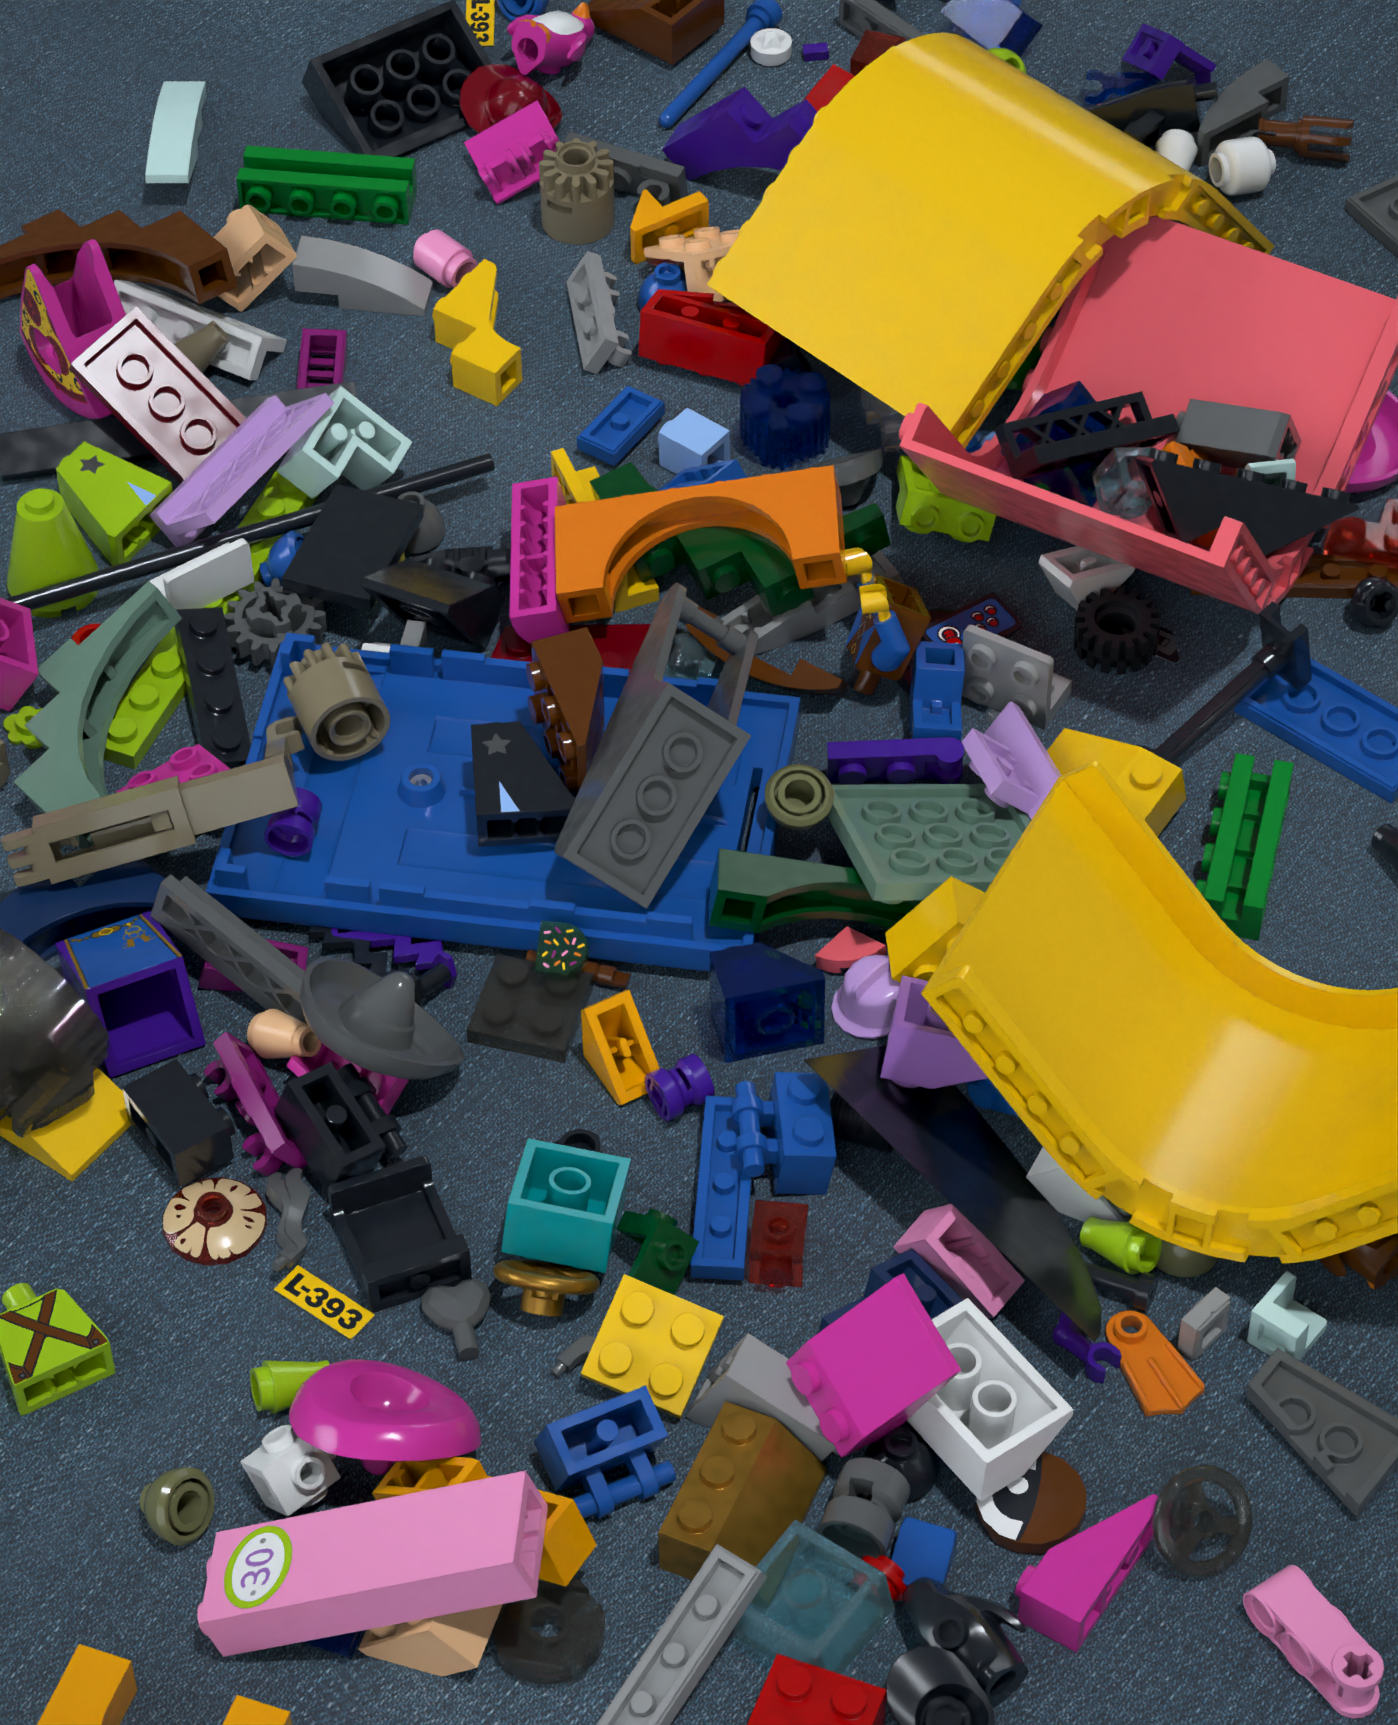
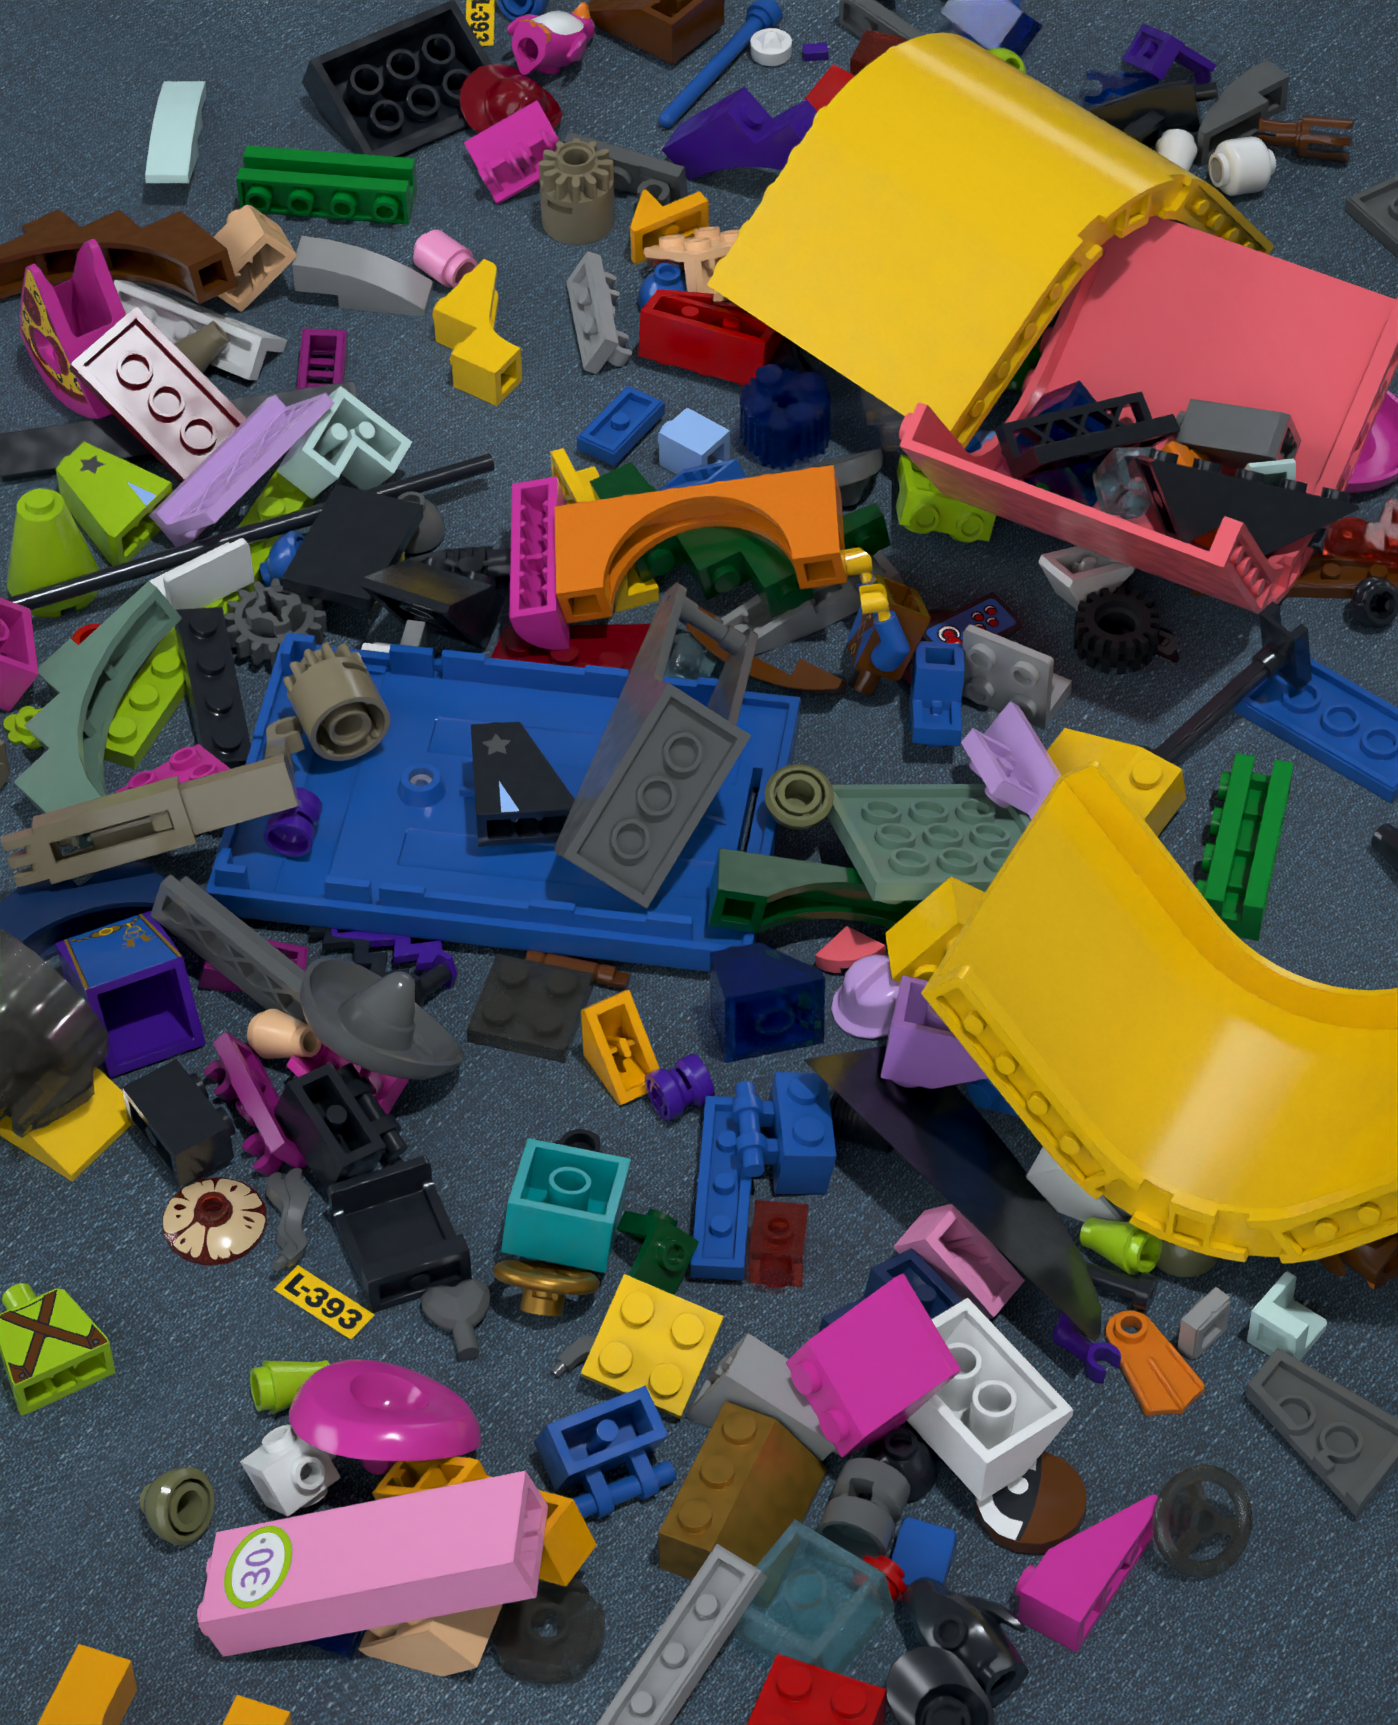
(561, 949): clear green tile -> none
(568, 701): reddish brown slope -> none
(895, 760): dark purple plate -> none
(1317, 1641): bright pink piece -> none

